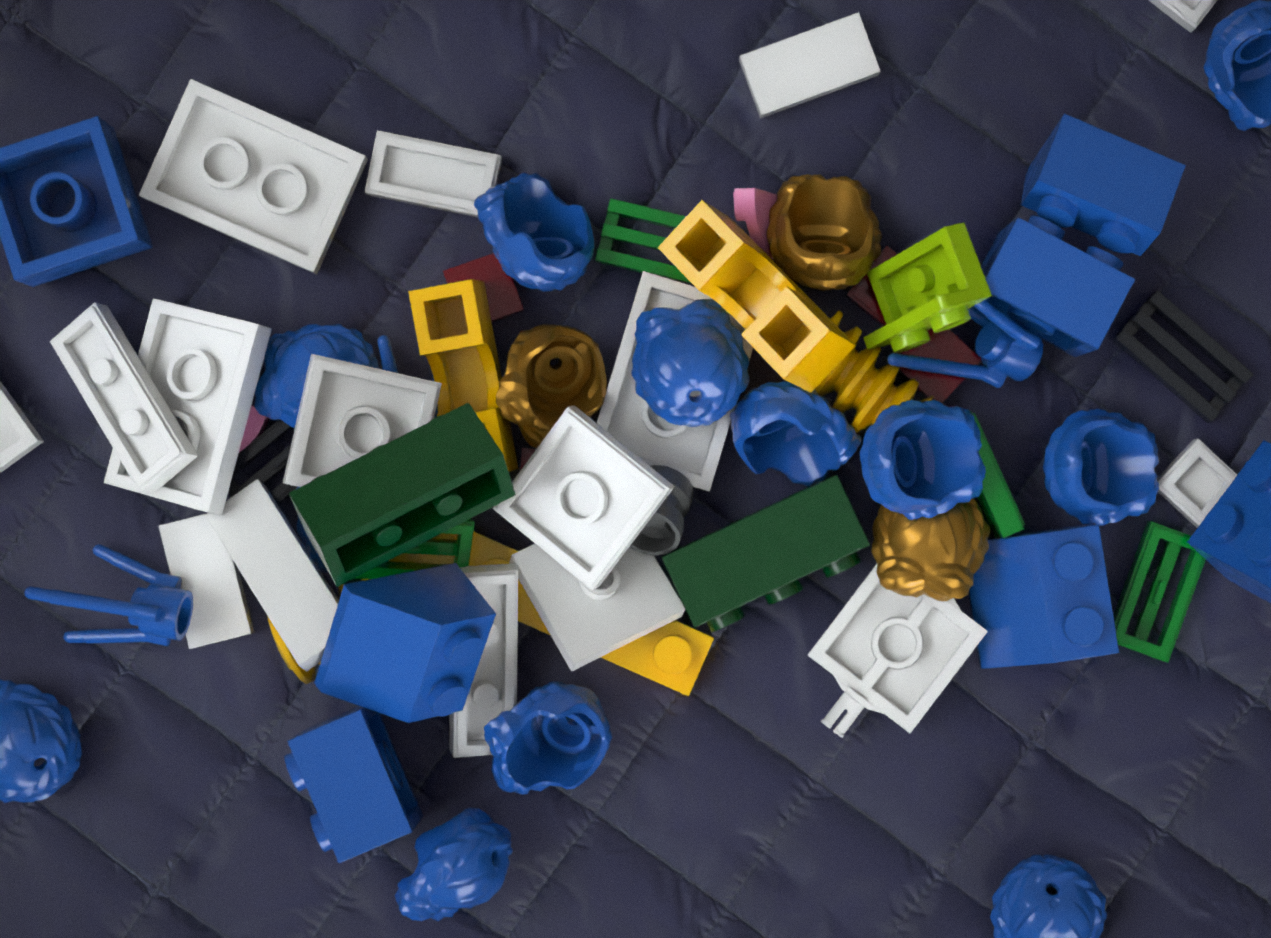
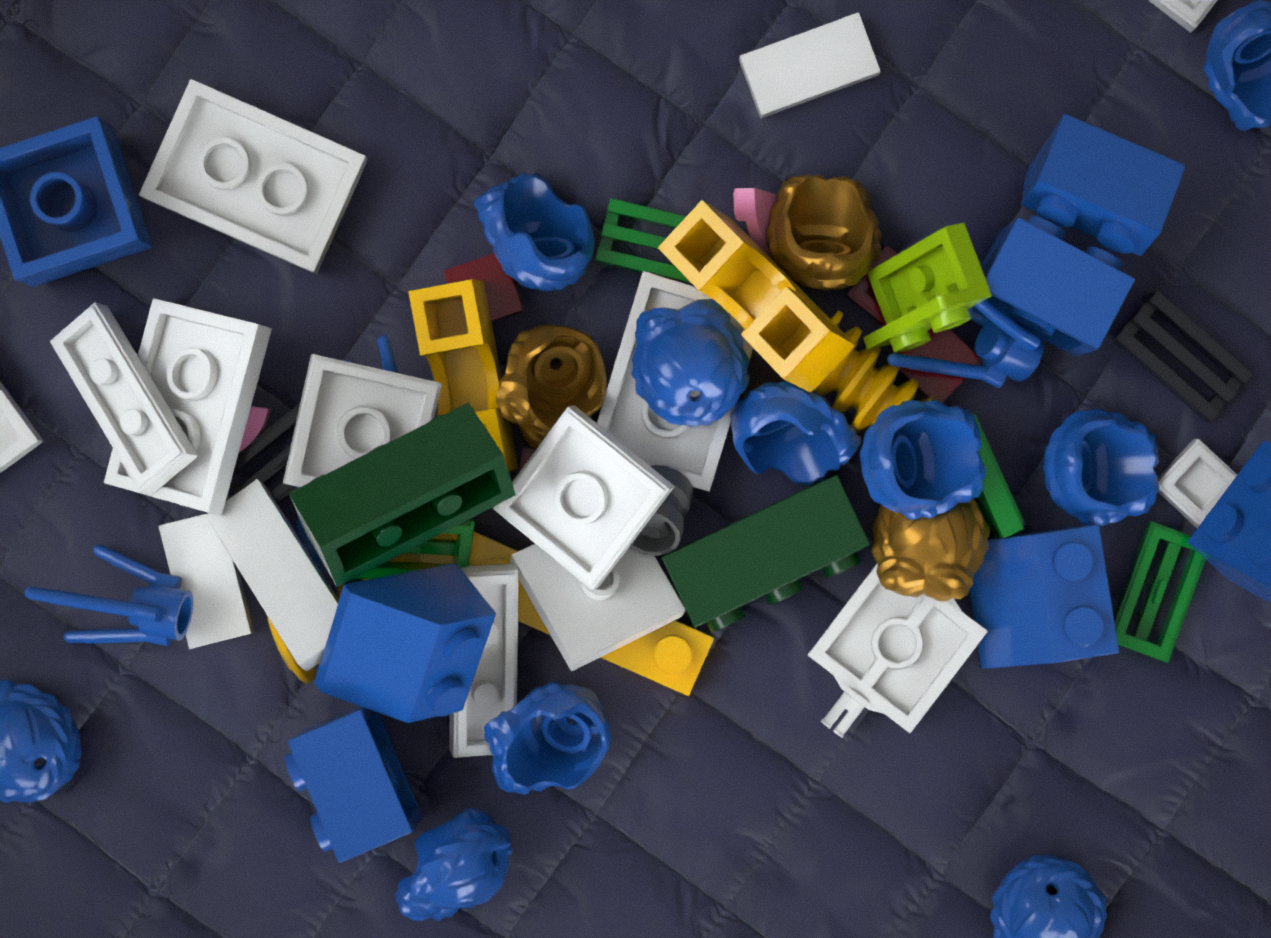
(288, 359): blue hair -> none
(430, 173): white tile -> none

